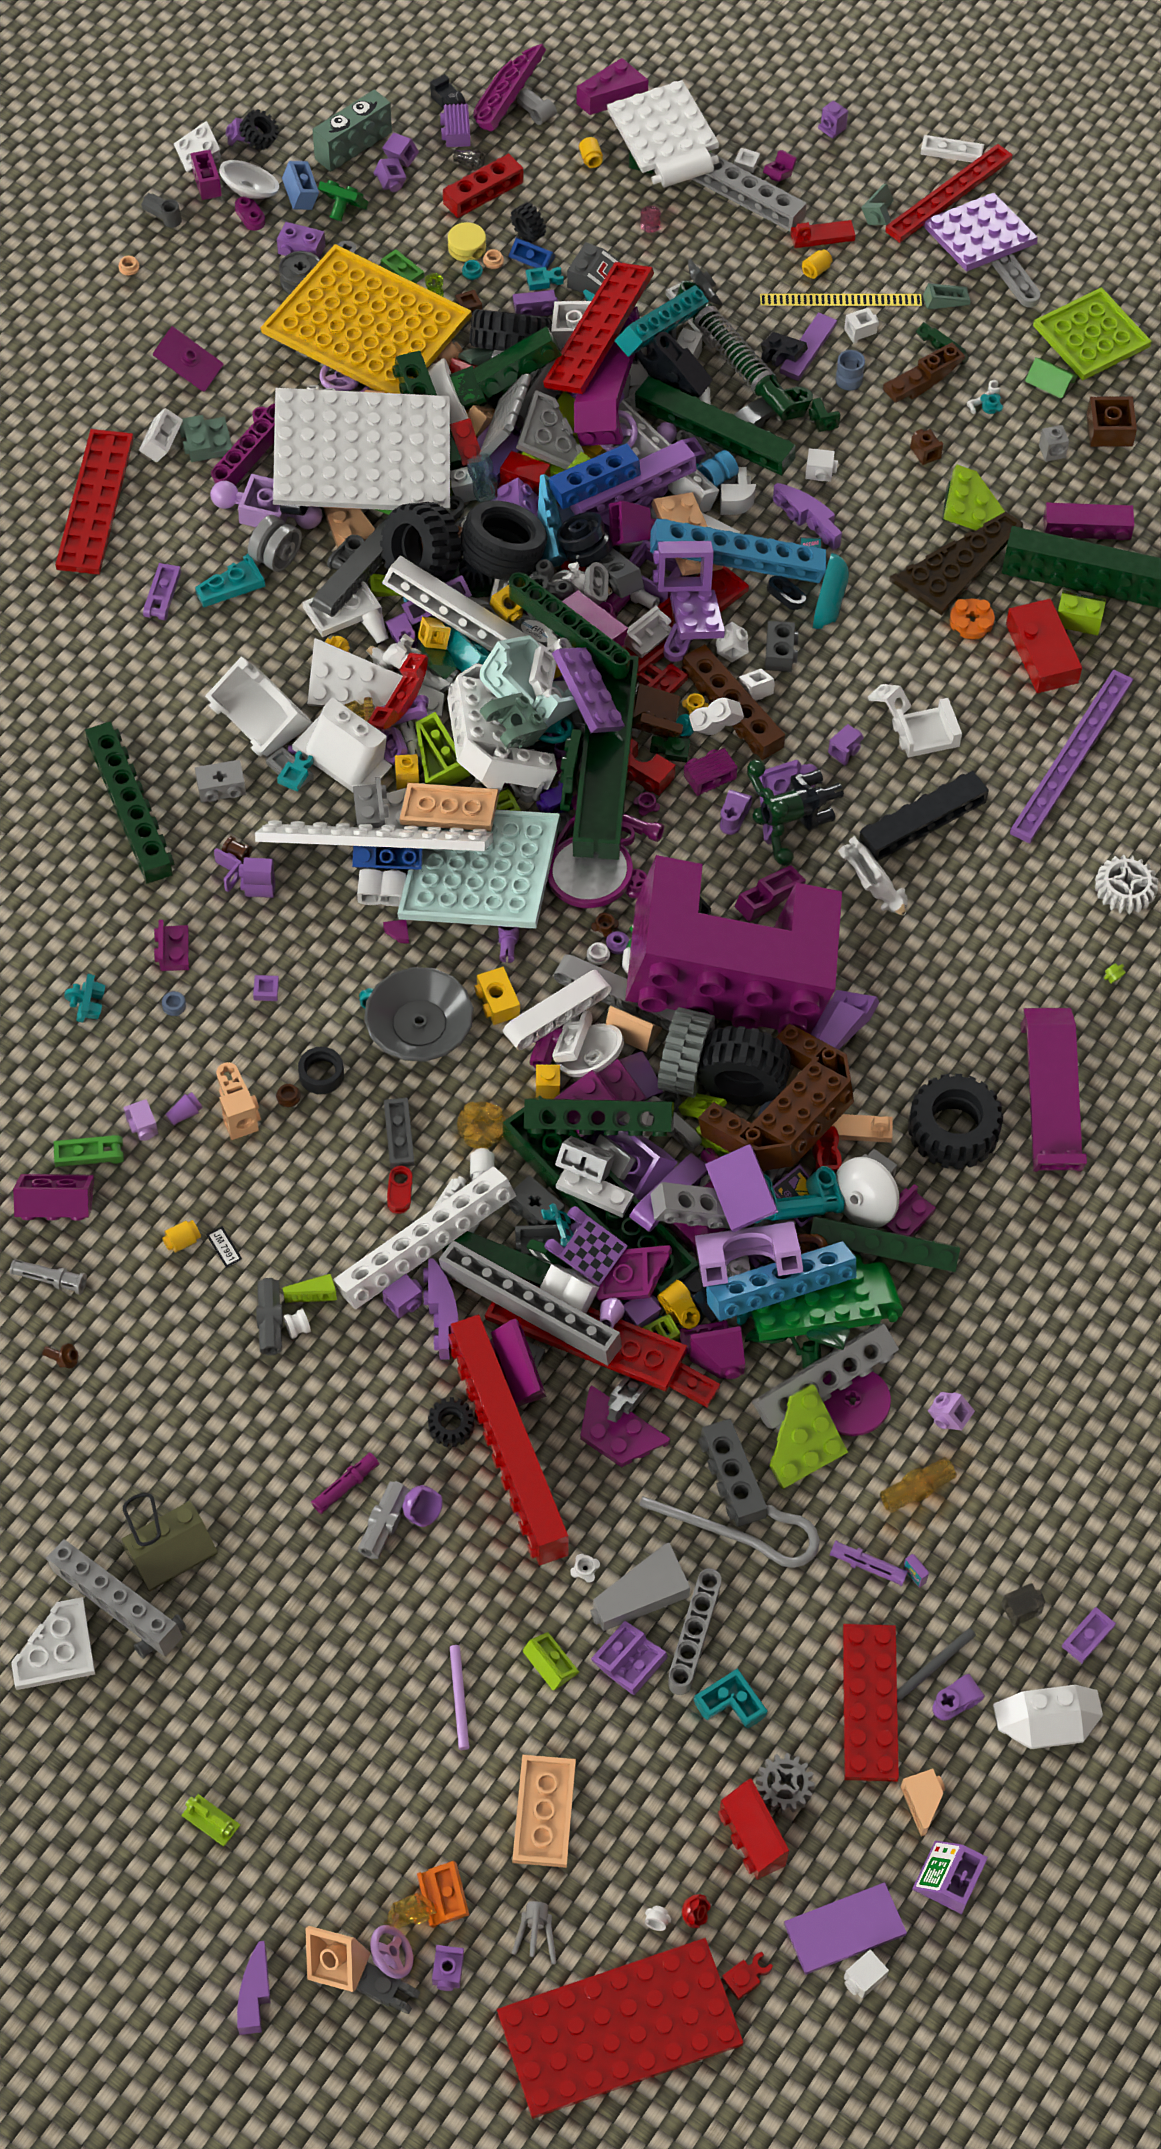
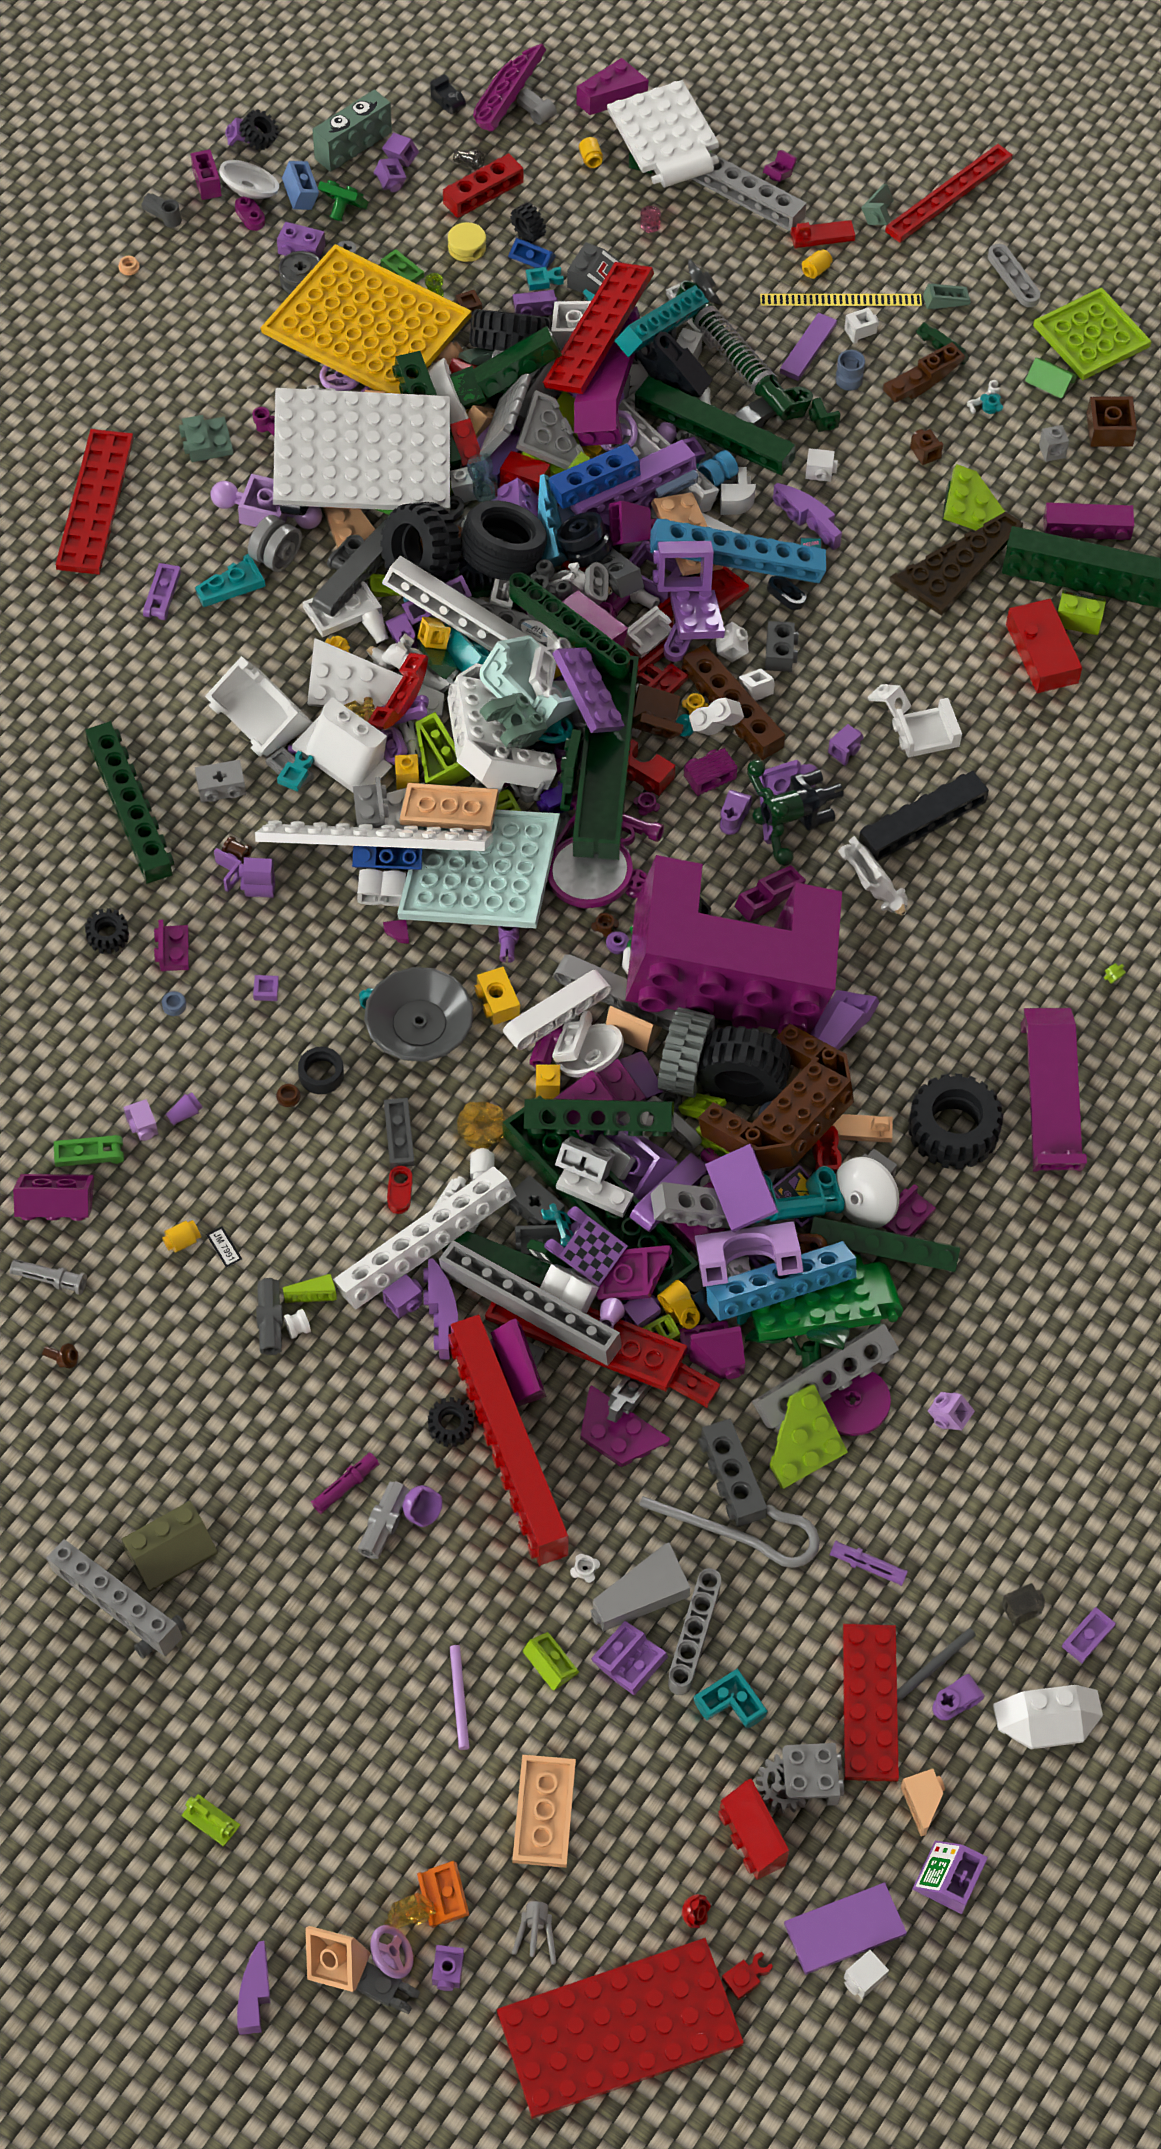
(57, 1648): white plate -> none
(89, 990): teal hips -> none
(103, 920): none -> black tyre
(155, 1518): black piece -> none
(160, 435): white brick -> none
(187, 359): magenta shield -> none
(195, 141): white hinge -> none
(237, 1105): light nougat brick -> none
(247, 449): magenta beam -> none
(456, 125): medium lavender brick -> none
(472, 270): teal plate -> none
(493, 259): light nougat plate -> none
(497, 603): yellow brick -> none
(598, 954): white plate -> none
(657, 1918): white plate -> none
(674, 748): dark green plate -> none
(677, 484): none -> sand blue tile
(747, 160): white plate -> none
(781, 347): black hinge -> none
(812, 1772): none -> light grey bracket
(831, 592): teal brick -> none
(833, 119): medium lavender brick -> none
(916, 1570): medium lavender tile -> none
(918, 1484): clear yellow piece -> none
(951, 148): white tile -> none
(977, 608): orange plate -> none
(980, 231): plate -> none
(1071, 756): medium lavender plate -> none
(1119, 890): white gear -> none

